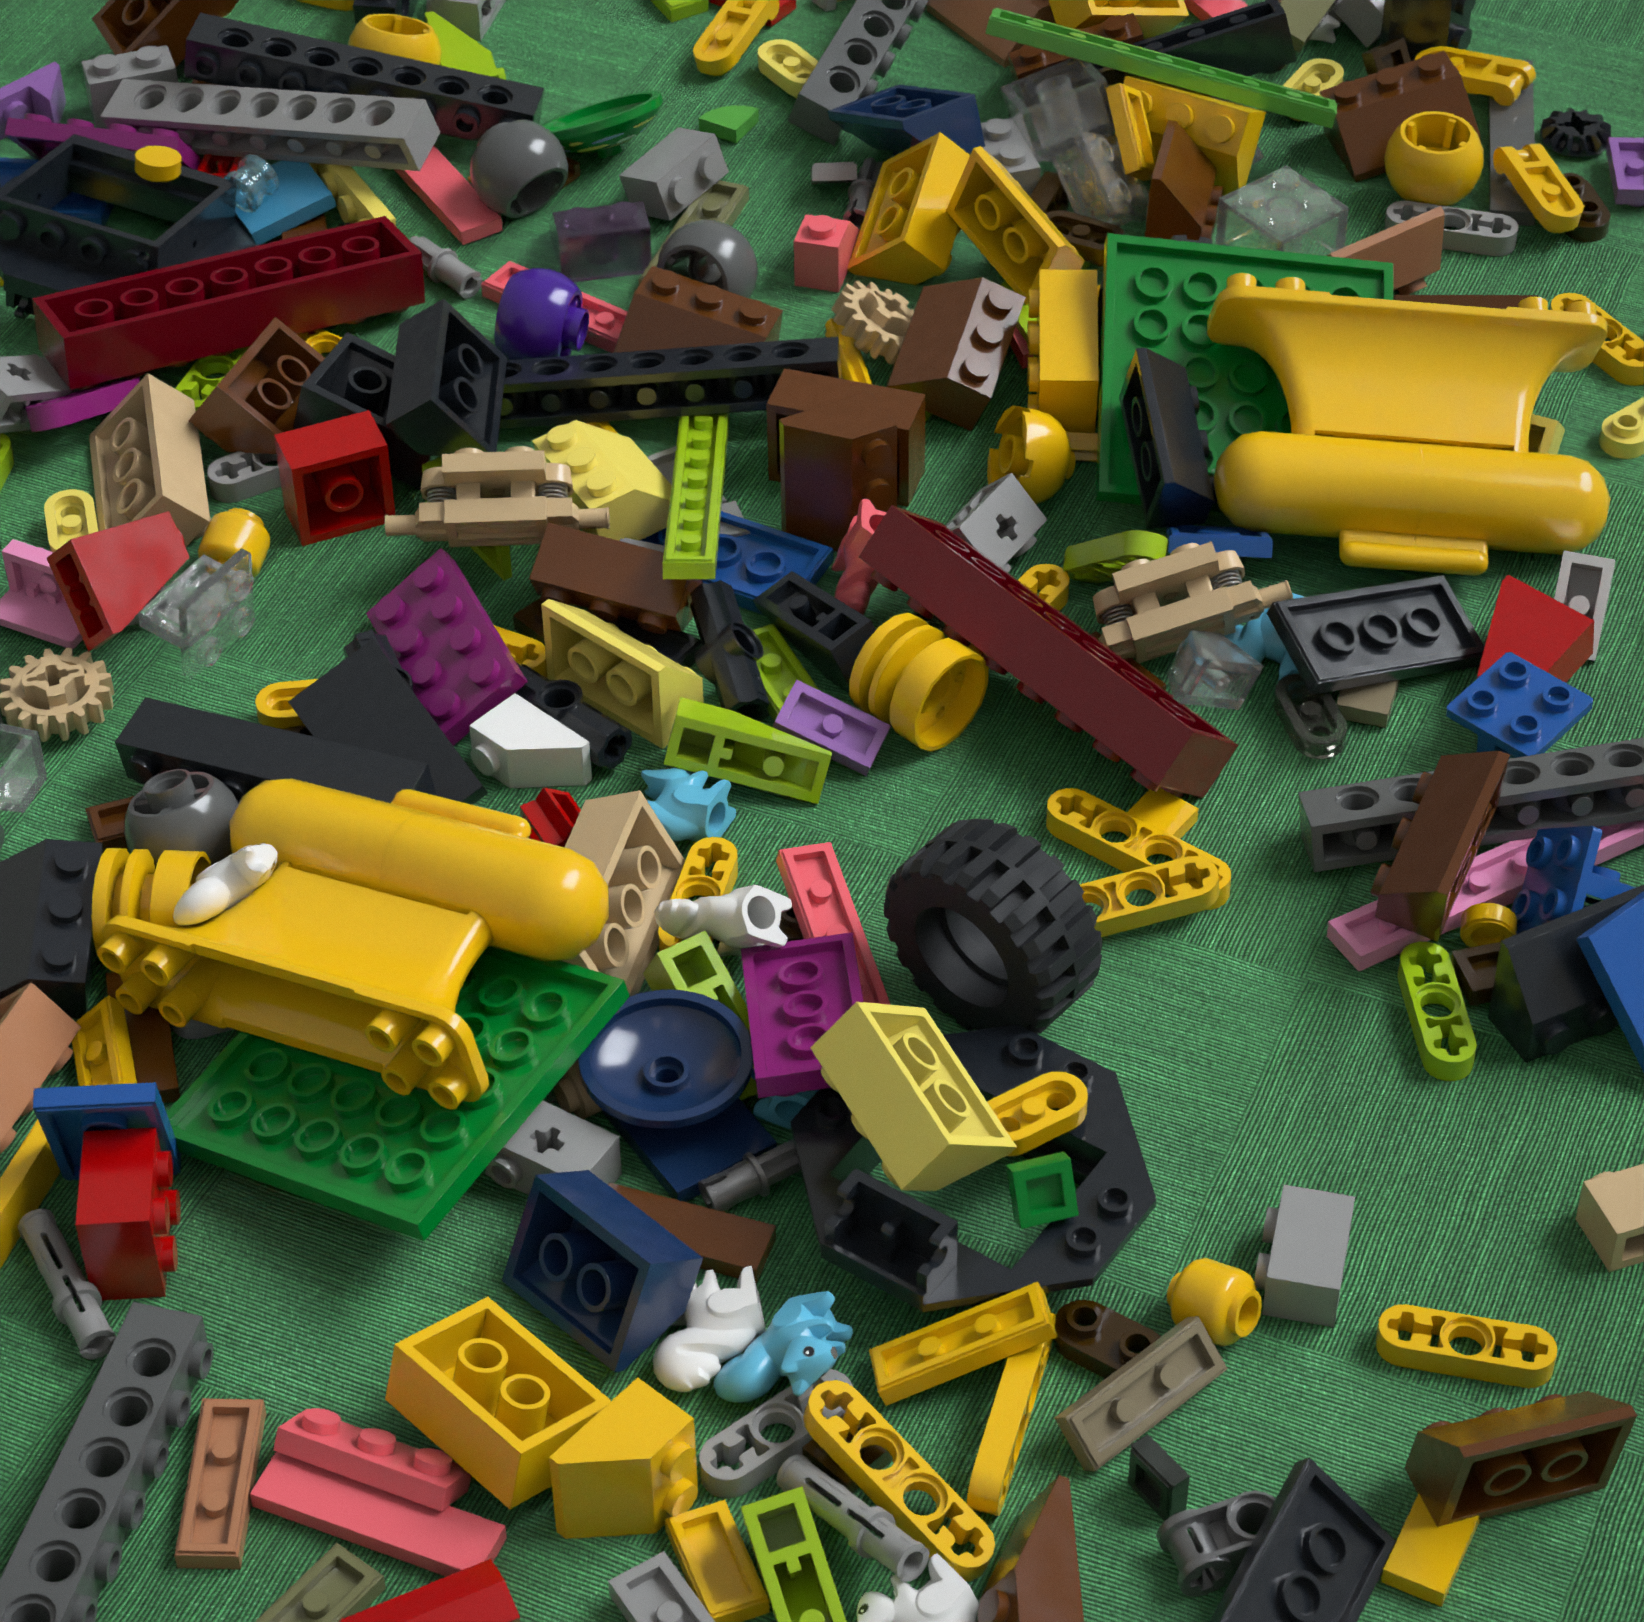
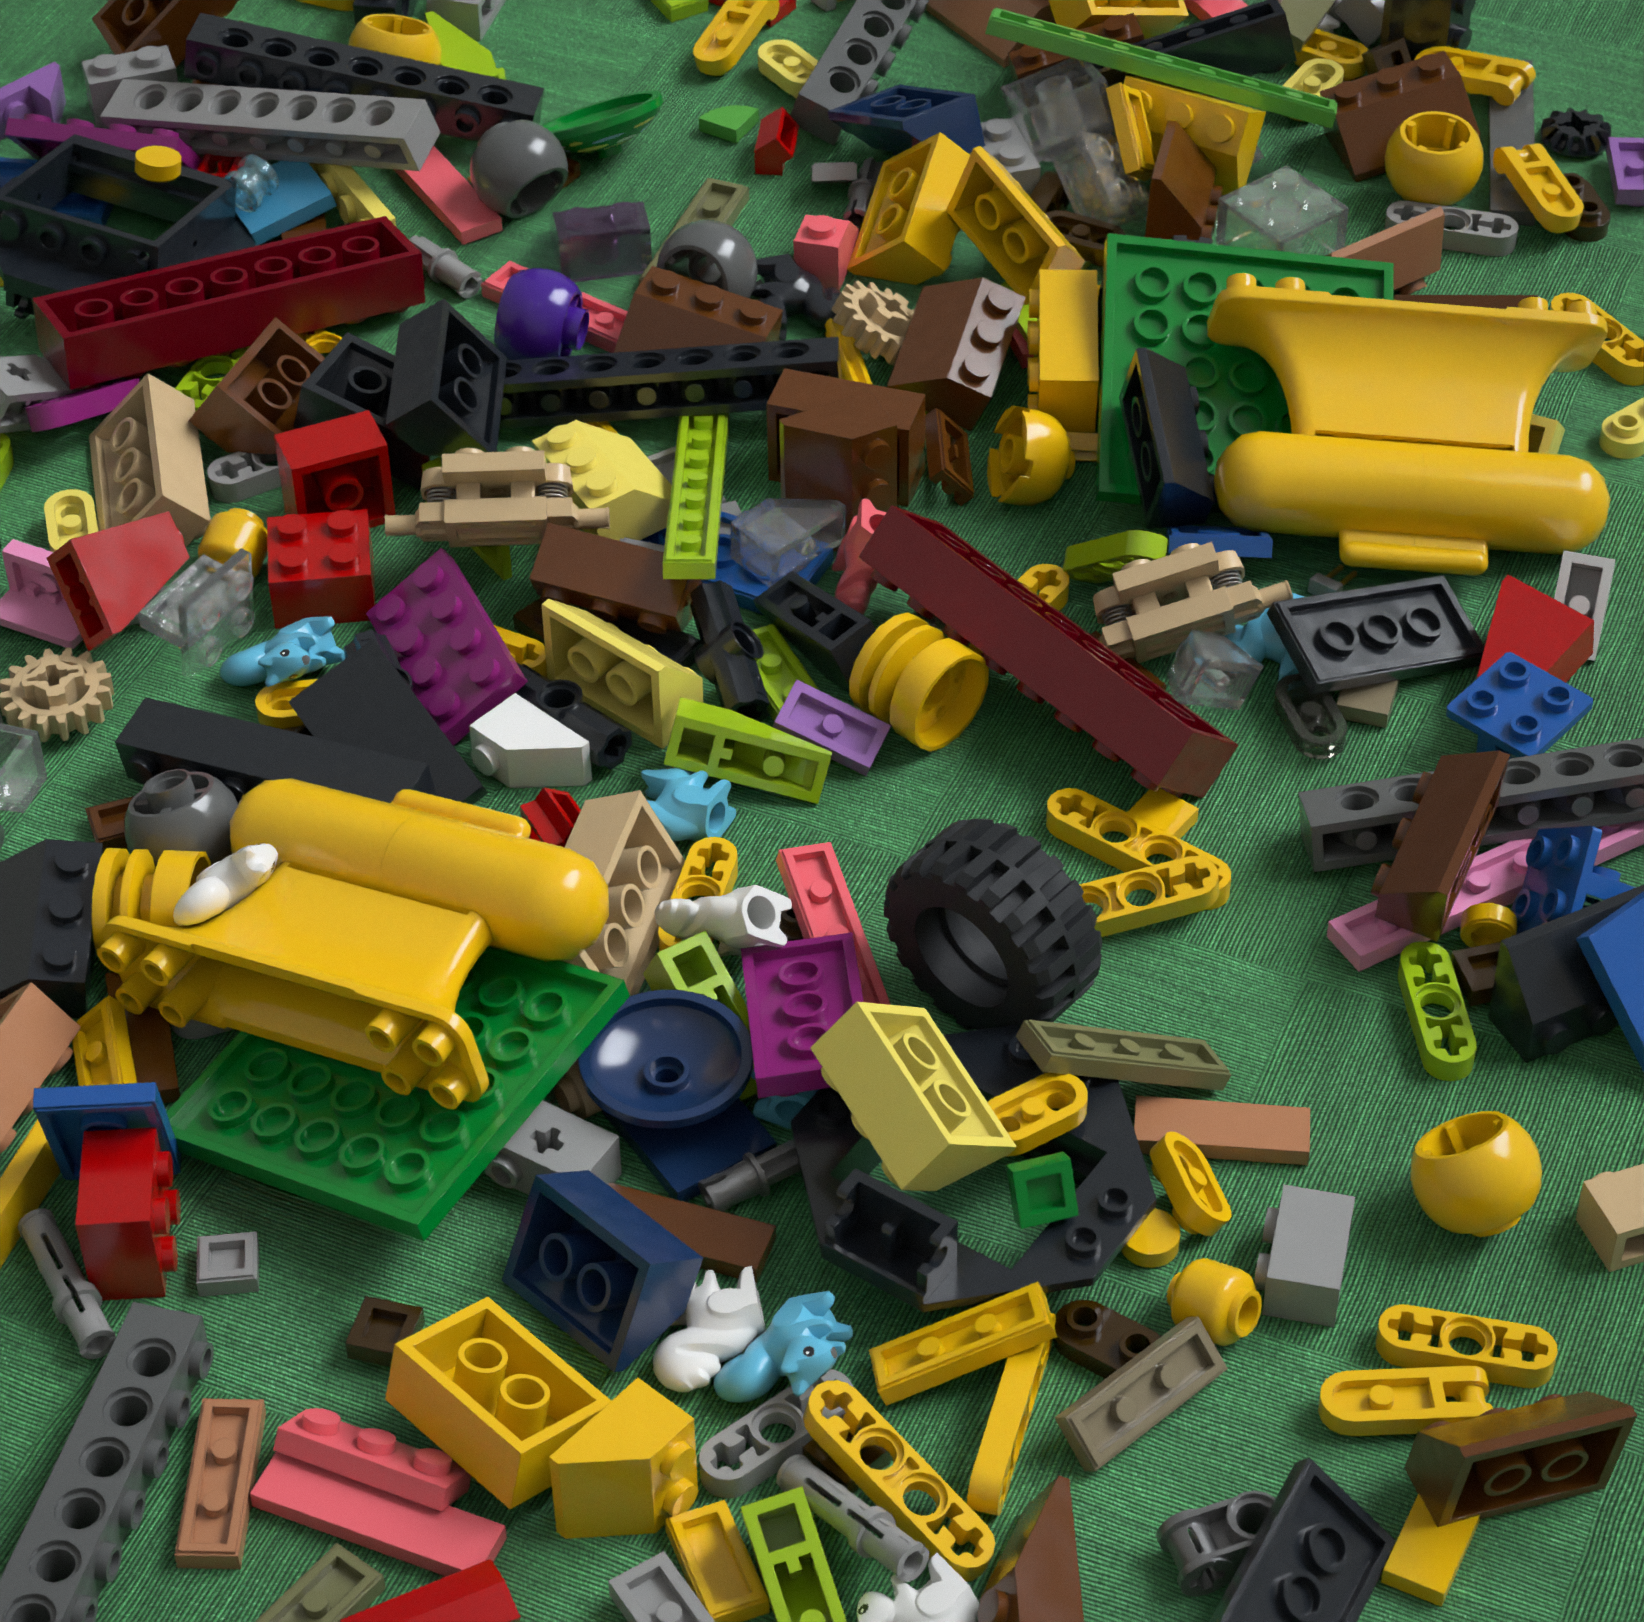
(227, 1264): none -> light grey tile
(287, 656): none -> medium azure animal
(320, 566): none -> red brick
(379, 1327): none -> dark brown plate
(675, 172): light grey brick -> none
(775, 142): none -> red piece
(785, 535): none -> clear slope
(794, 291): none -> black animal
(948, 456): none -> reddish brown tile
(999, 521): light grey brick -> none
(1123, 1055): none -> olive tile
(1154, 1241): none -> yellow tile
(1157, 1478): pearl dark grey tile -> none
(1190, 1185): none -> yellow plate
(1227, 1128): none -> nougat tile
(1323, 584): none -> light grey piece
(1336, 48): none -> yellow plate
(1401, 1399): none -> yellow plate
(1476, 1173): none -> yellow wheel

